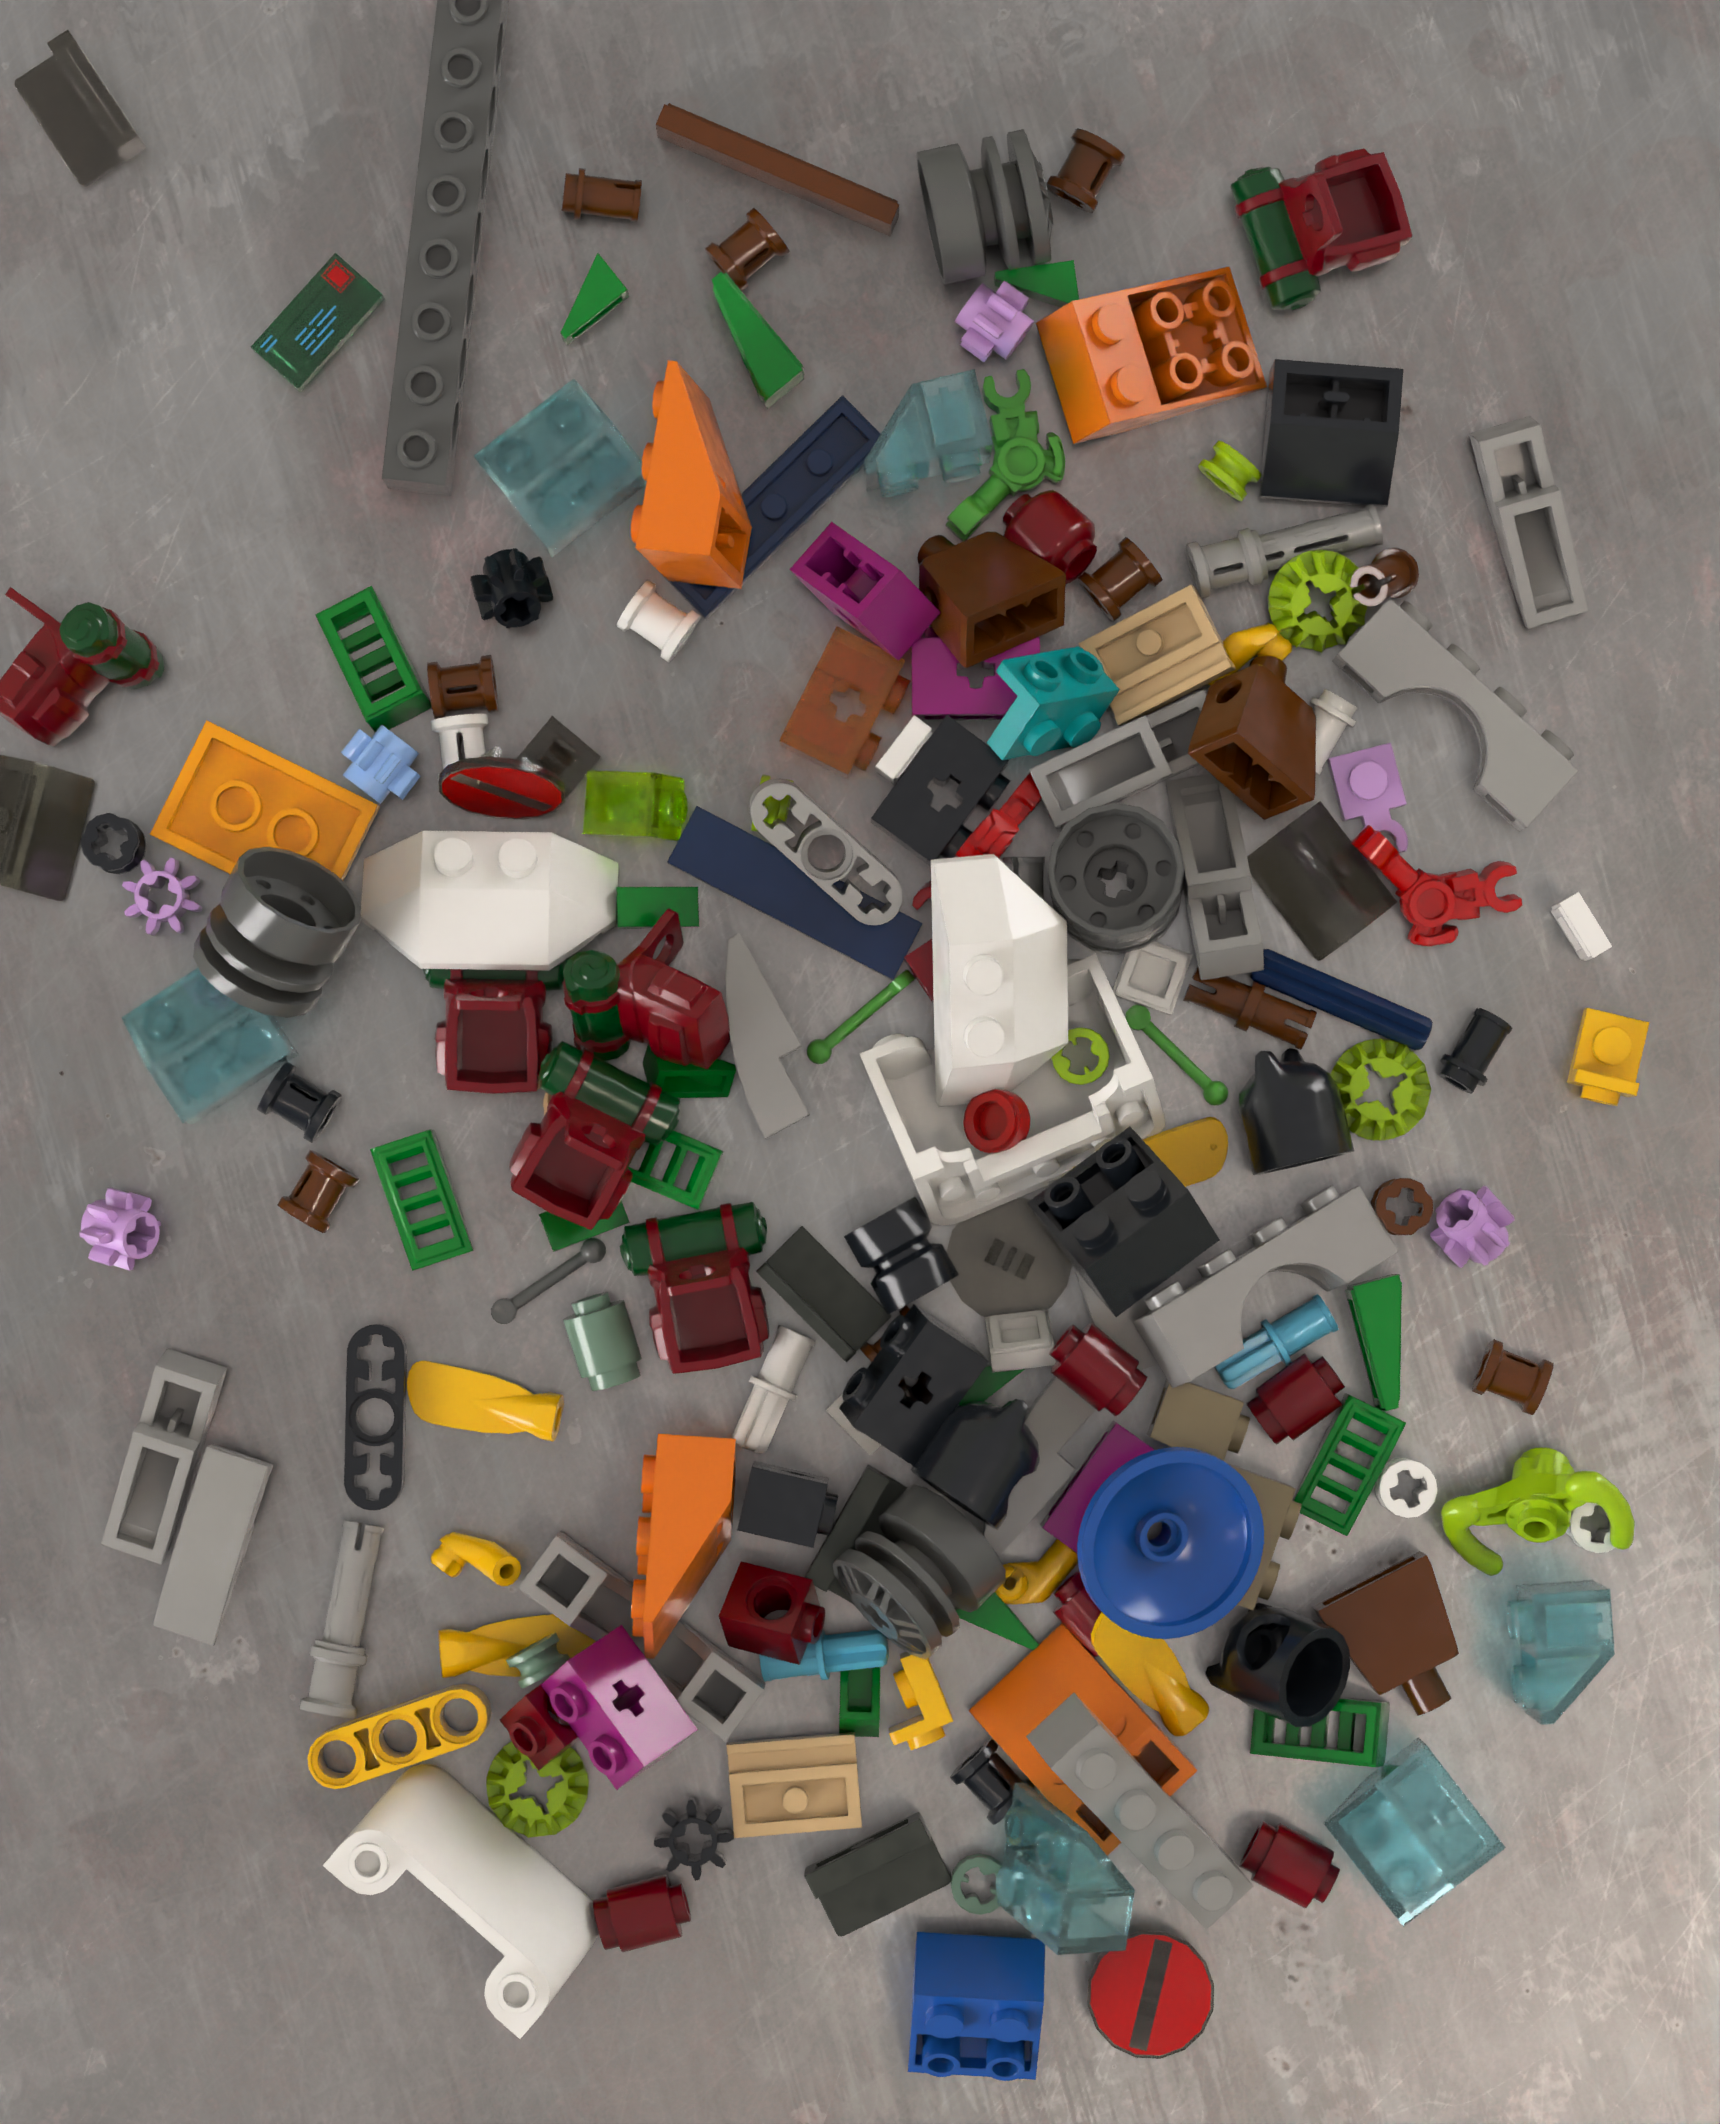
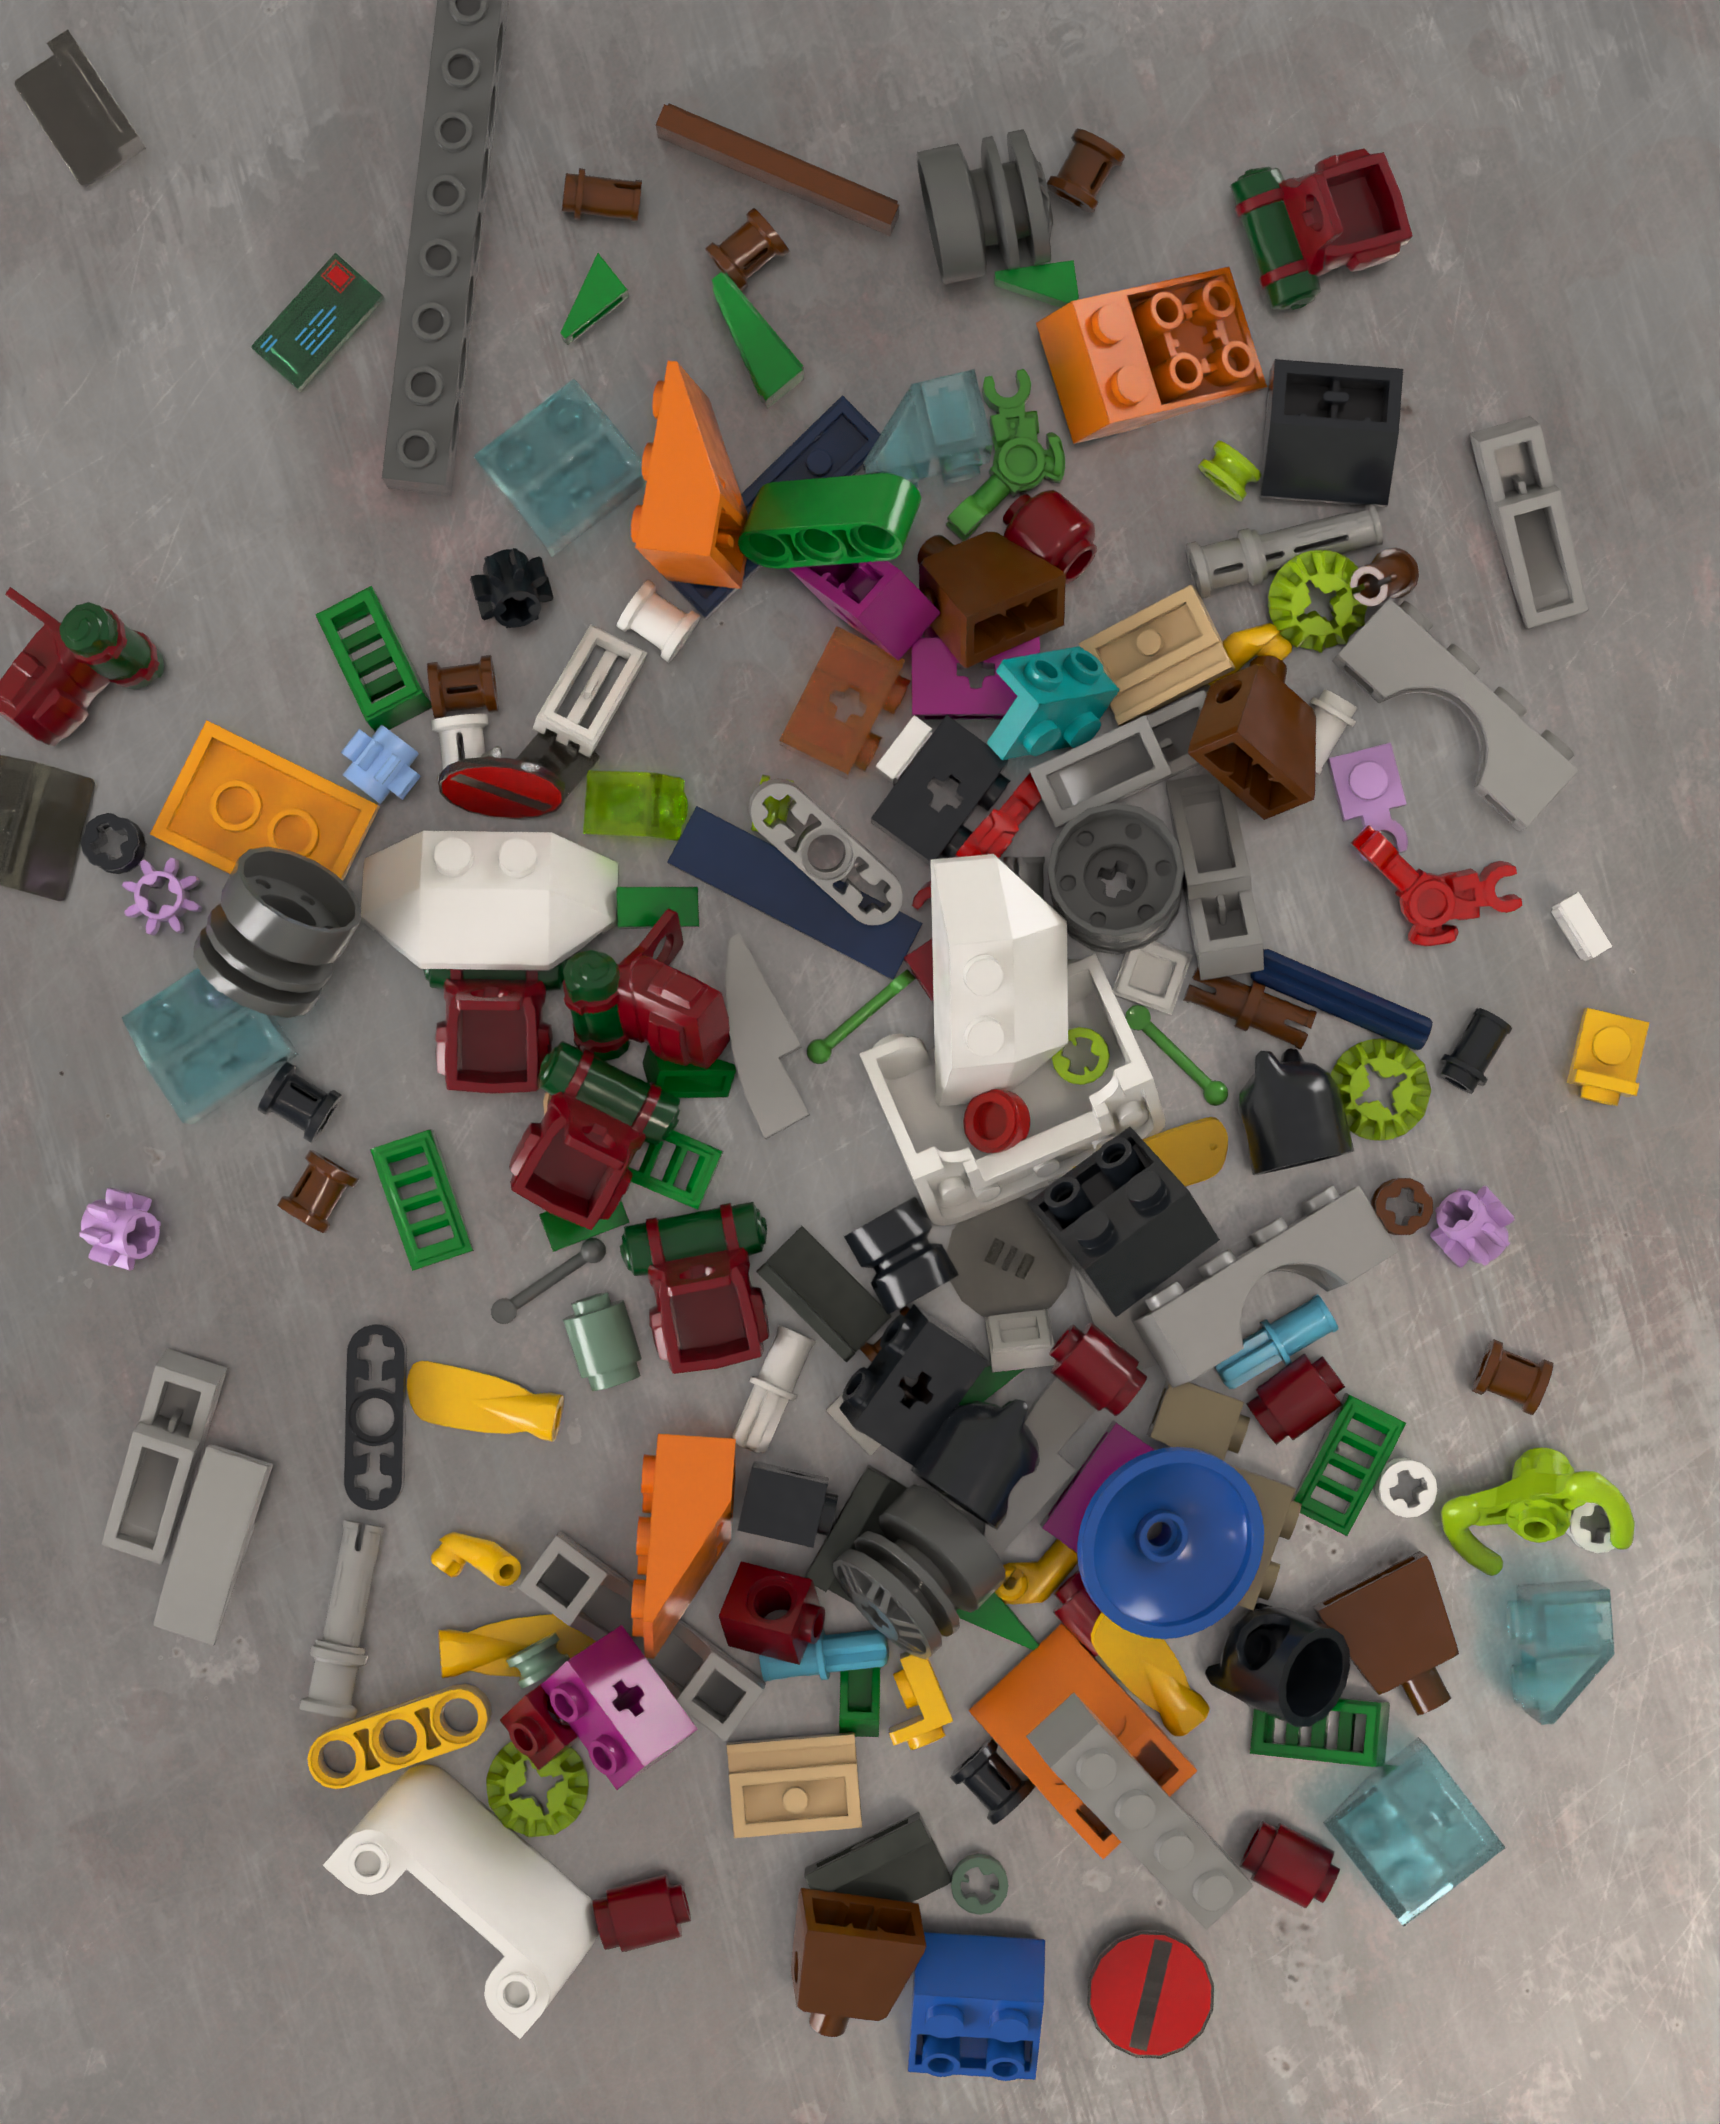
(569, 727): none -> white tile
(706, 1825): black gear -> none
(830, 521): none -> green beam
(852, 1956): none -> reddish brown torso
(994, 321): lavender gear -> none
(1061, 1880): clear light blue slope -> none
(1119, 579): reddish brown bush -> none
(1319, 881): clear smoke panel -> none
(1377, 1323): green slope -> none

